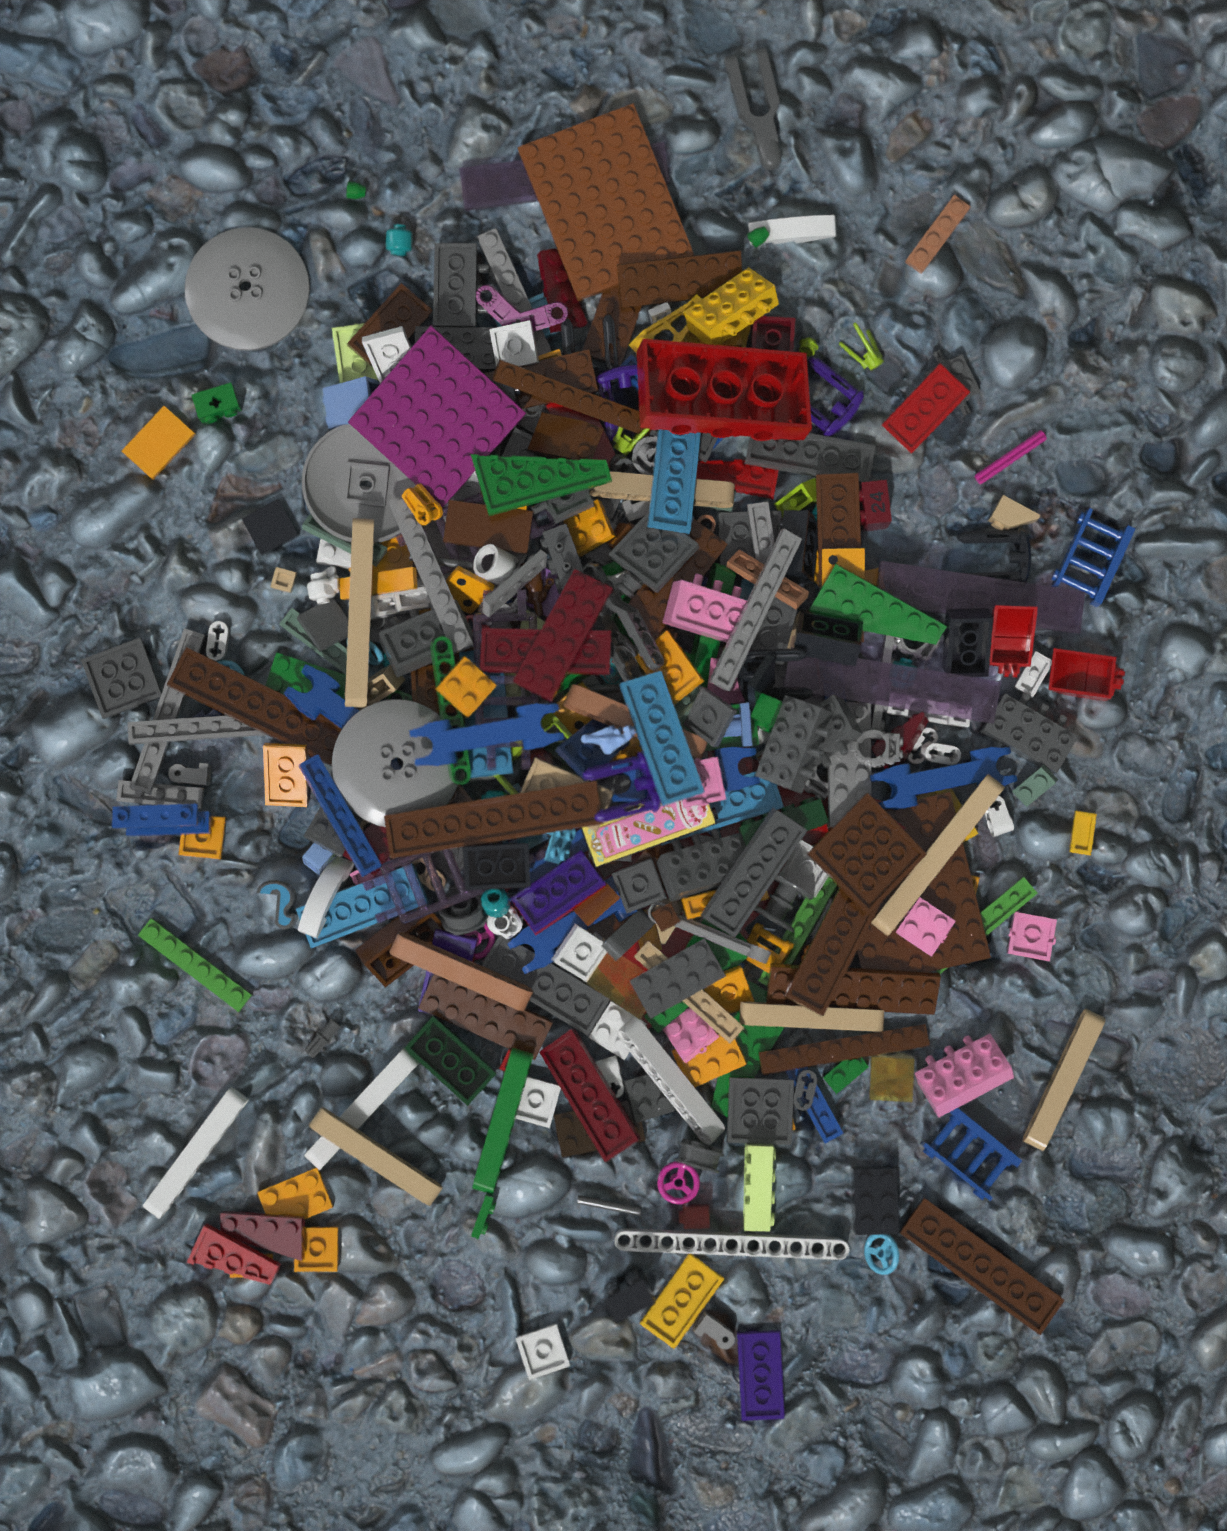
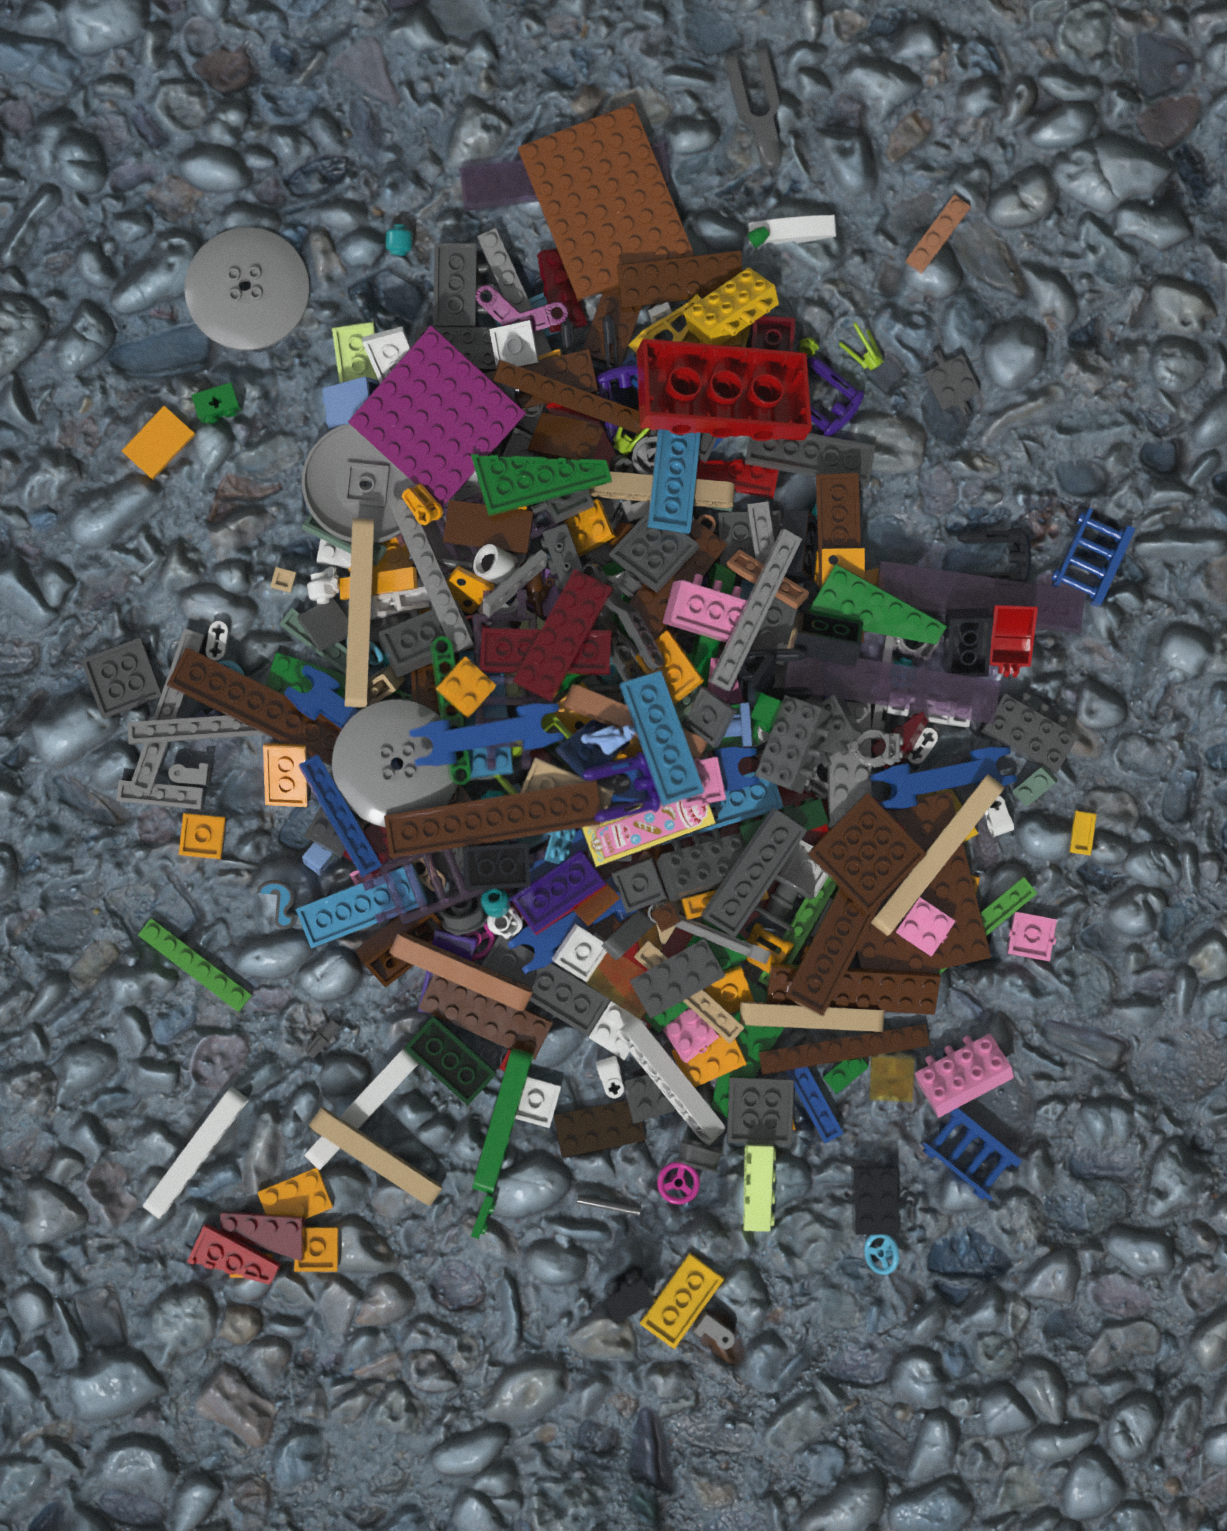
(161, 820): blue fence -> none
(270, 527): black tile -> none
(323, 894): white slope -> none
(355, 190): green hose -> none
(398, 310): reddish brown plate -> none
(542, 1351): white plate -> none
(590, 1095): dark red plate -> none
(695, 1216): clear red brick -> none
(741, 1248): white beam -> none
(760, 1375): dark purple tile -> none
(799, 498): lime slope -> none
(799, 1088): dark grey beam -> none
(874, 505): dark red brick -> none
(926, 408): red tile -> none
(939, 757): white beam -> none
(981, 1266): reddish brown plate -> none
(1010, 457): dark pink axle -> none
(1010, 515): tan slope -> none
(1033, 676): white plate -> none
(1064, 1079): tan beam -> none
(1085, 675): red piece -> none

